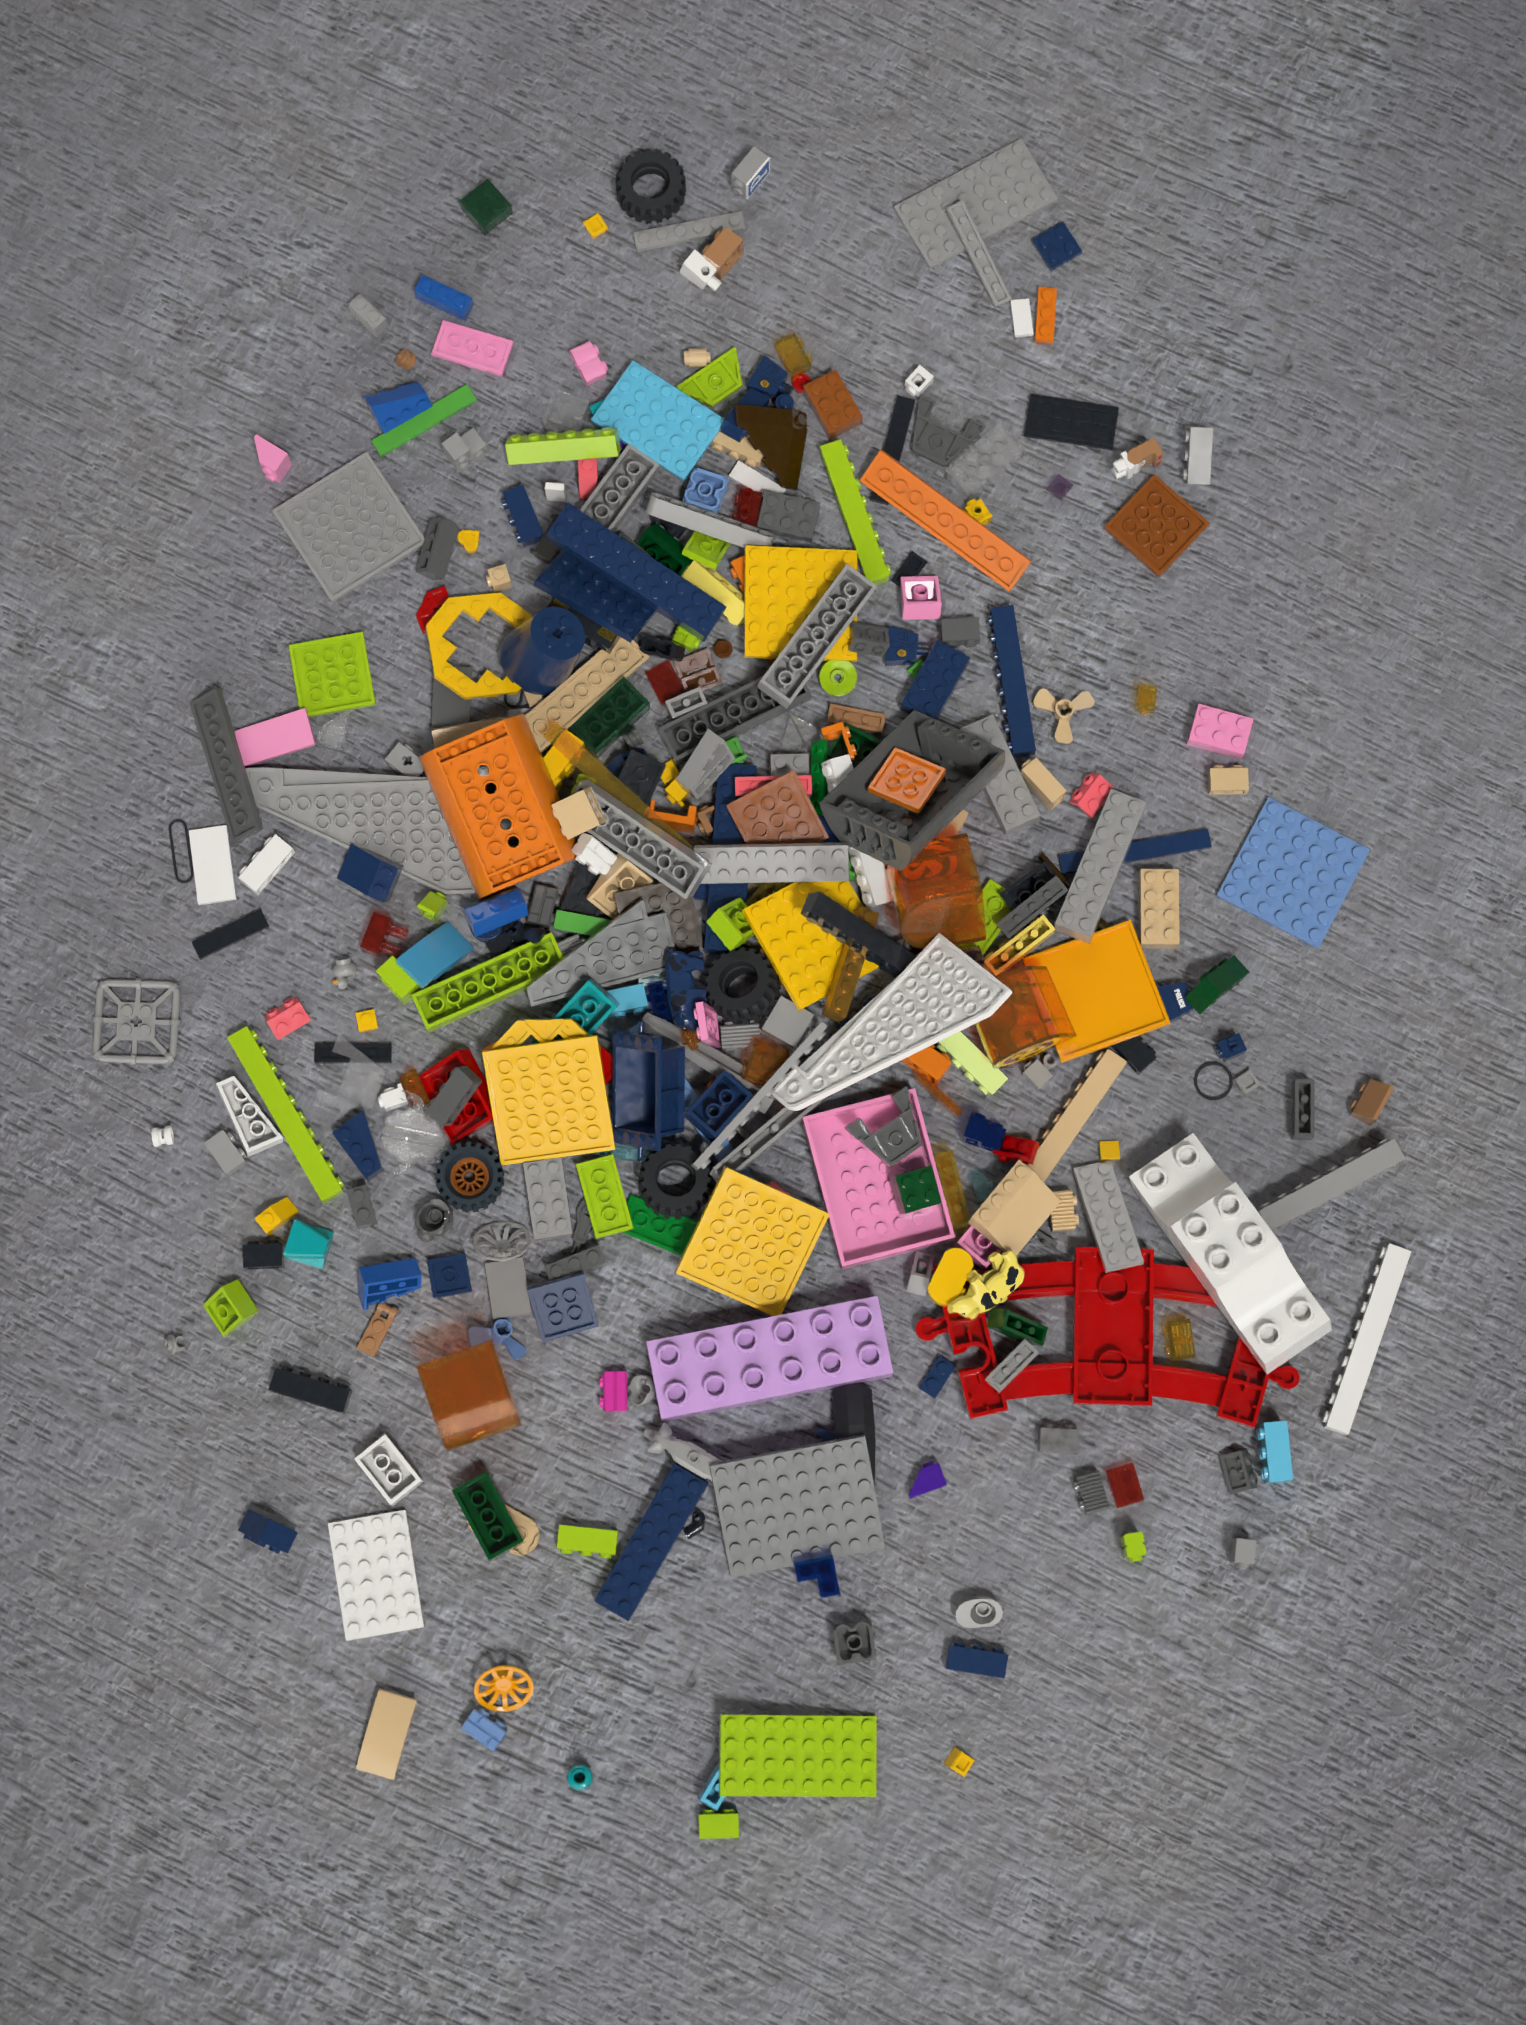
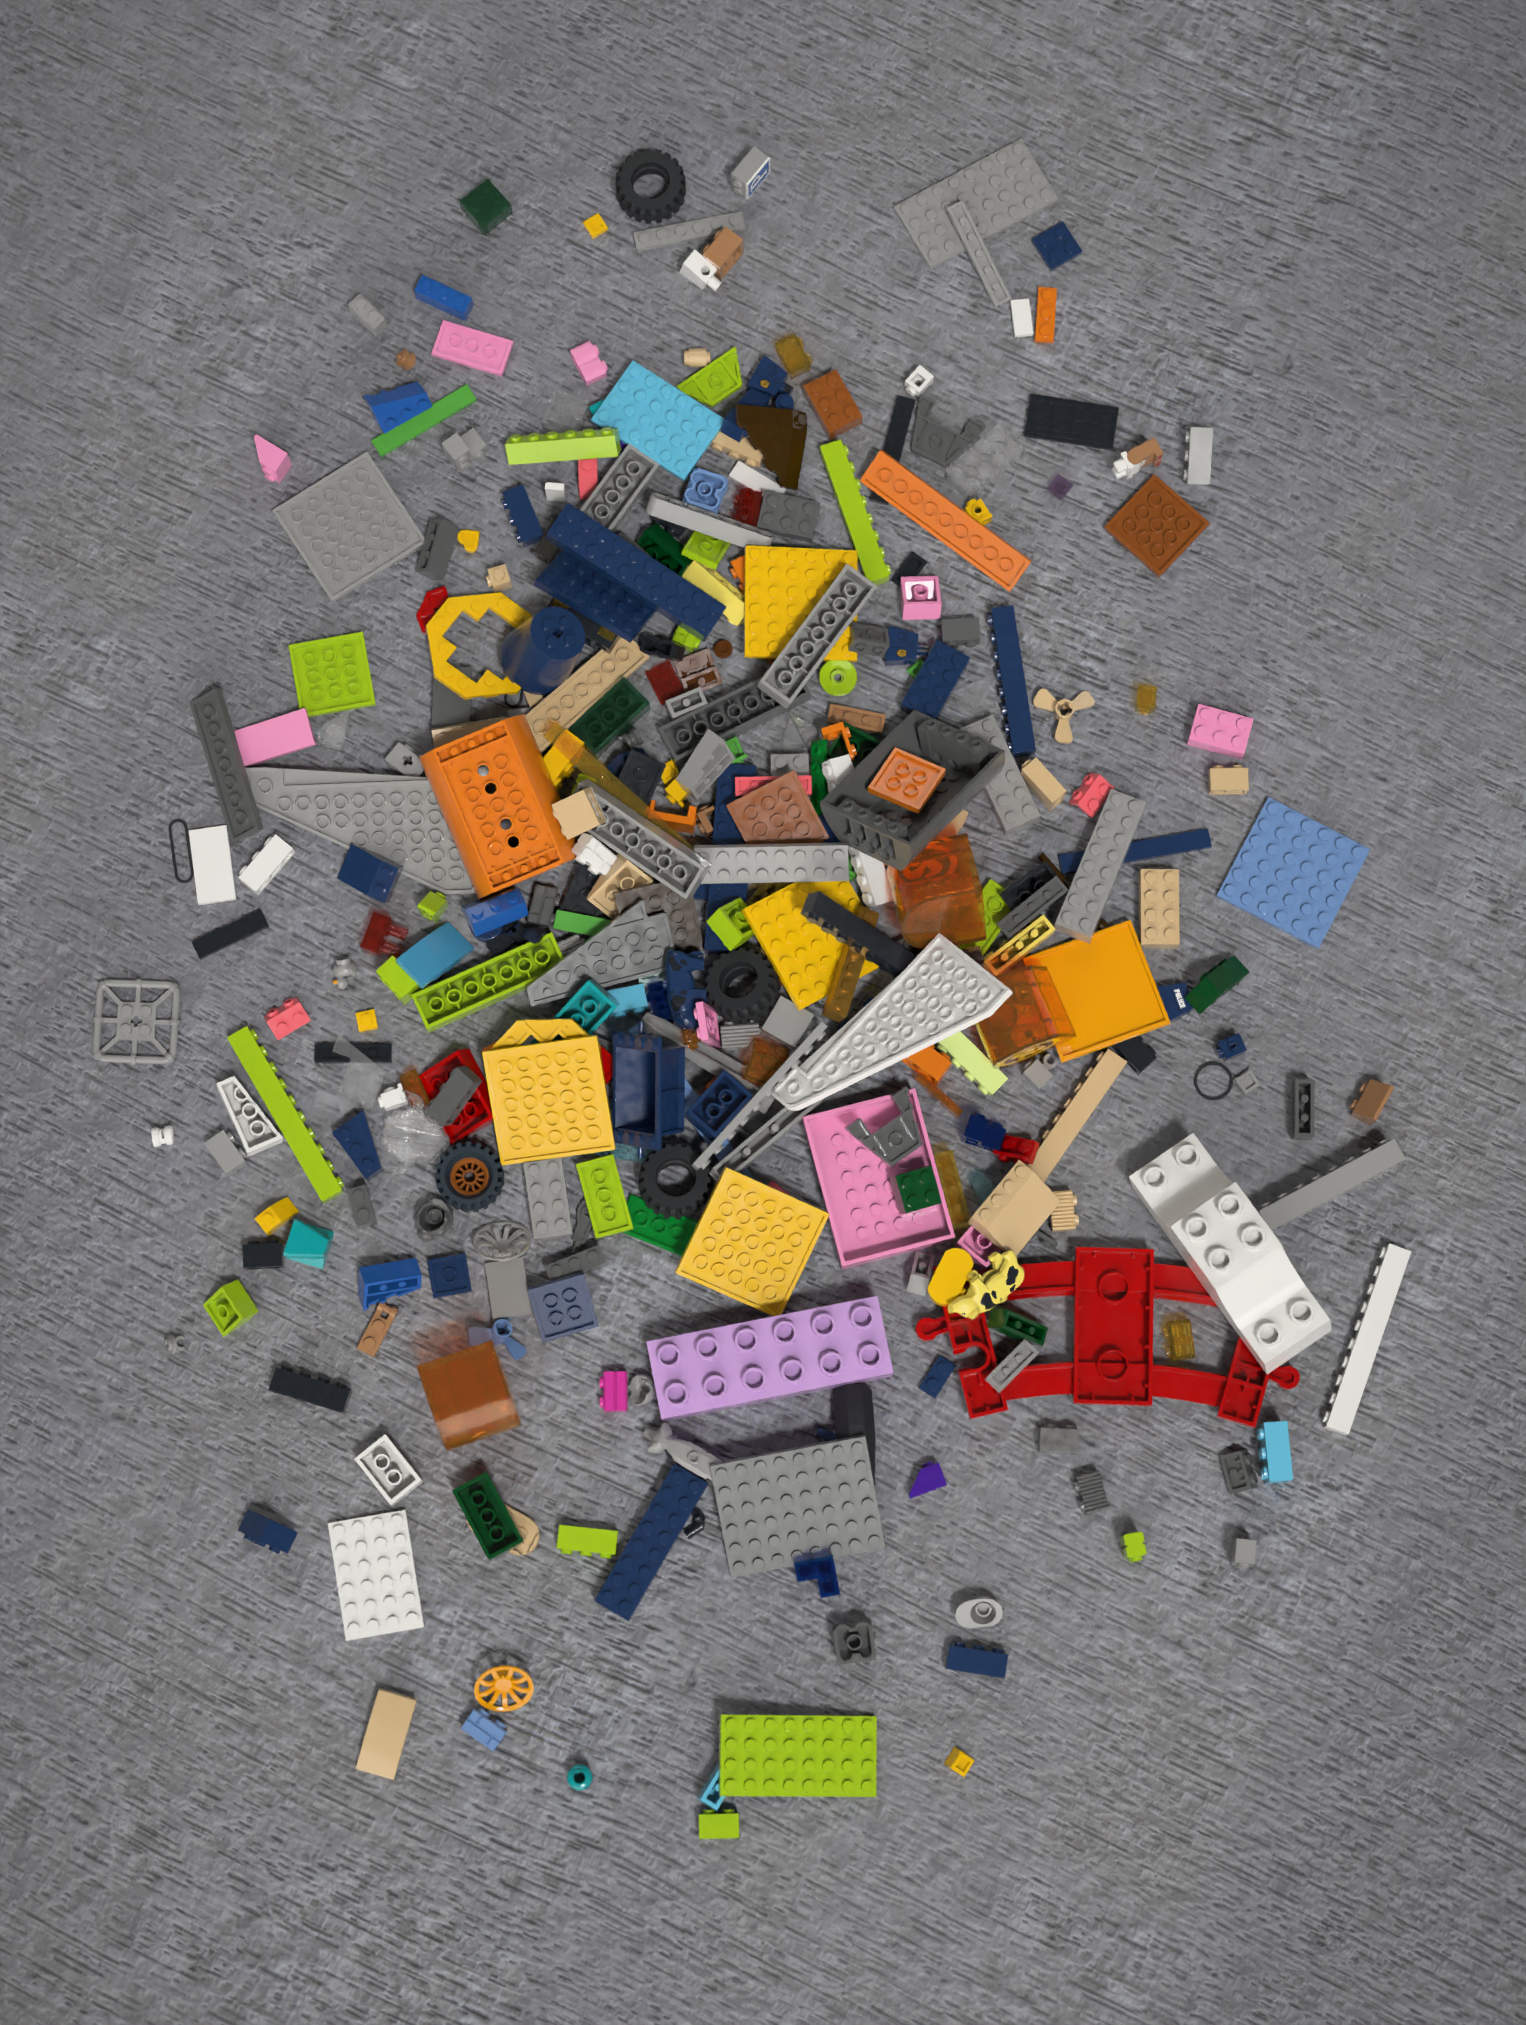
(799, 381): red tile -> none
(1108, 1216): light grey plate -> none
(1109, 1150): yellow slope -> none
(1124, 1485): clear red plate -> none

